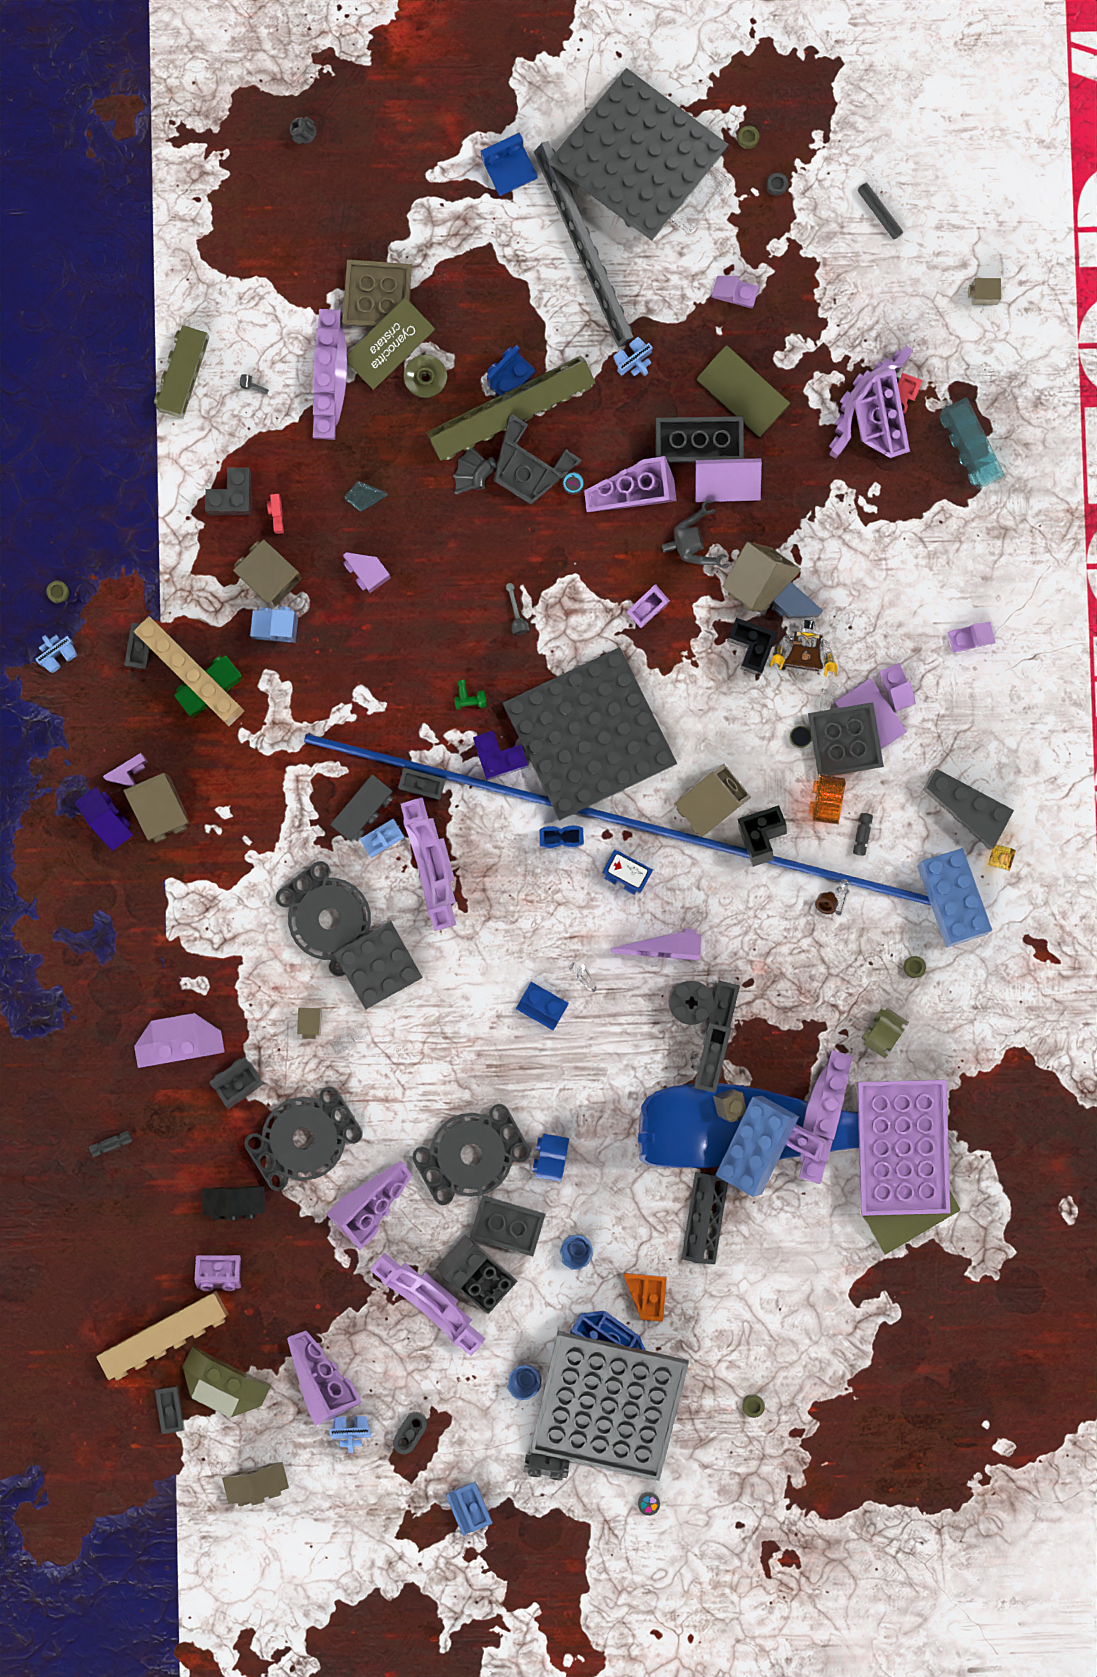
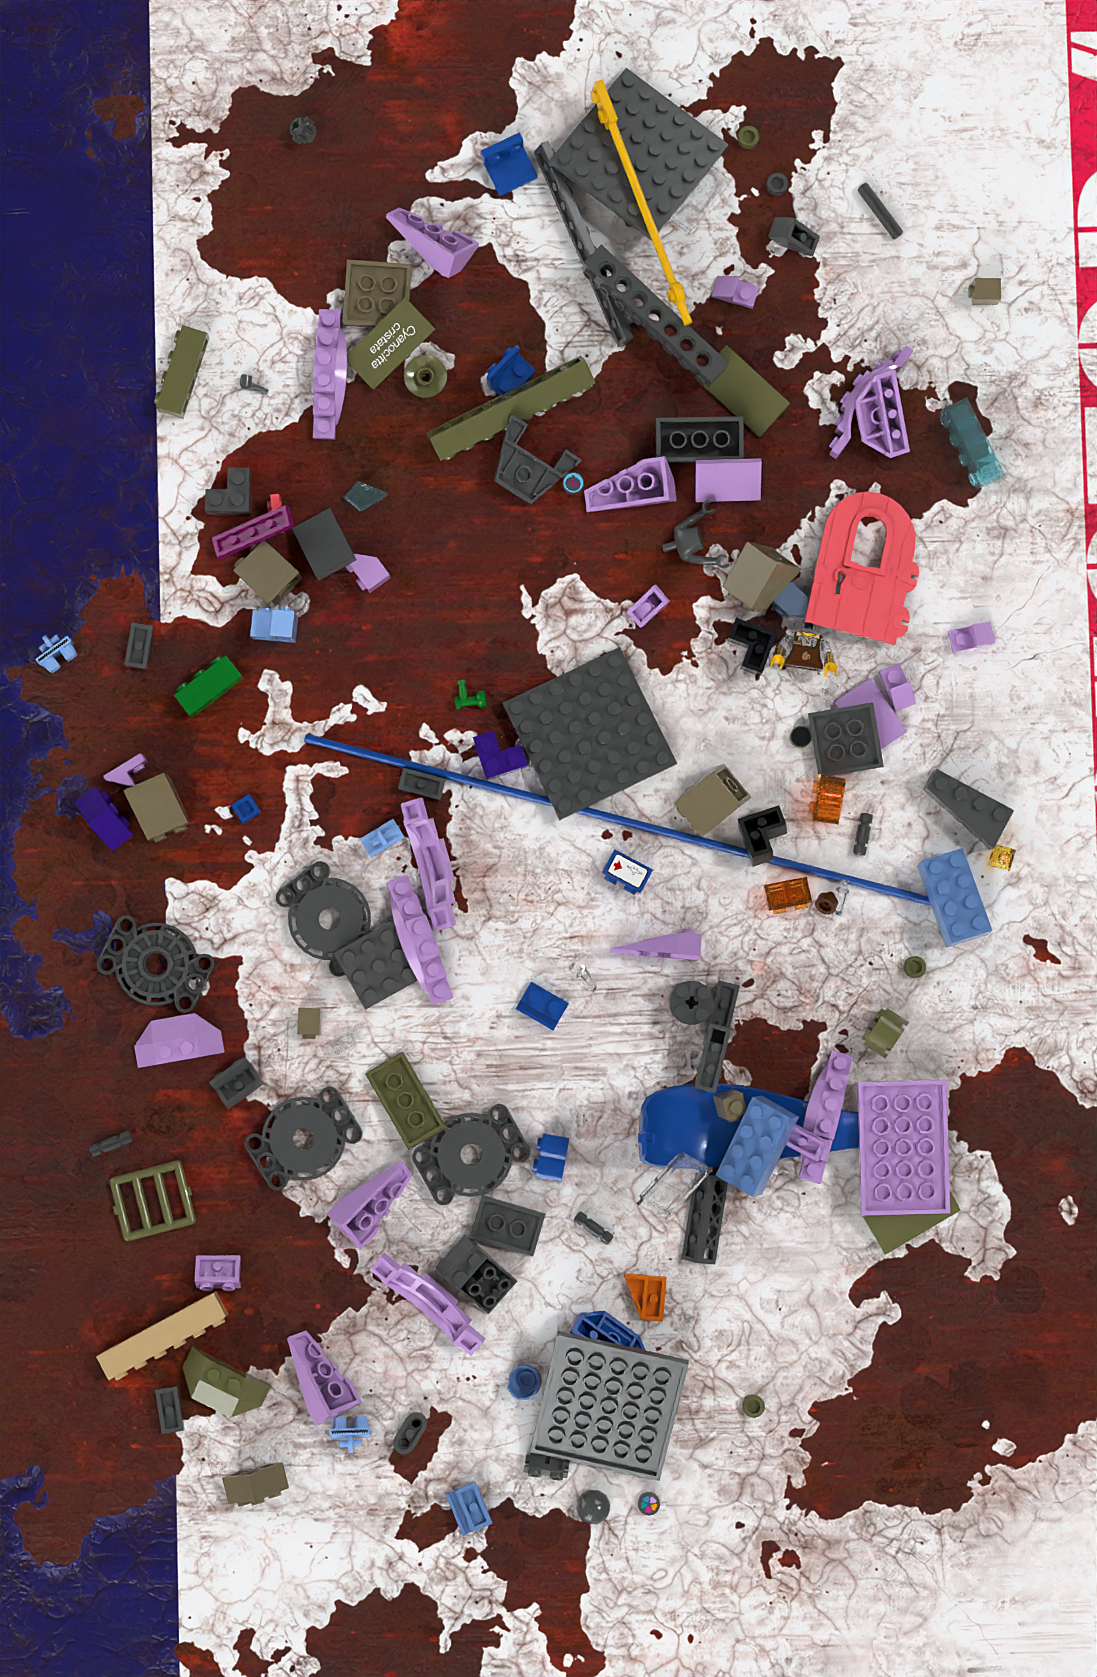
(57, 592): olive tile -> none
(133, 960): none -> dark grey piece
(156, 1172): none -> olive bar
(188, 670): tan brick -> none
(233, 1202): pearl dark grey brick -> none
(246, 808): none -> blue tile
(253, 532): none -> magenta plate
(324, 544): none -> dark grey tile
(362, 809): dark grey brick -> none
(405, 1100): none -> olive tile
(418, 940): none -> lavender piece
(439, 248): none -> lavender wedge
(472, 471): dark grey arm -> none
(519, 625): hinge -> none
(554, 837): blue brick -> none
(576, 1252): medium blue hair -> none
(593, 1228): none -> dark grey axle
(593, 1507): none -> dark grey hair
(608, 116): none -> yellow bar
(626, 363): light blue hips -> none
(652, 304): none -> dark grey brick
(673, 1185): none -> clear piece
(787, 894): none -> clear orange brick
(794, 235): none -> dark grey slope
(868, 597): none -> coral door
(908, 389): coral plate -> none

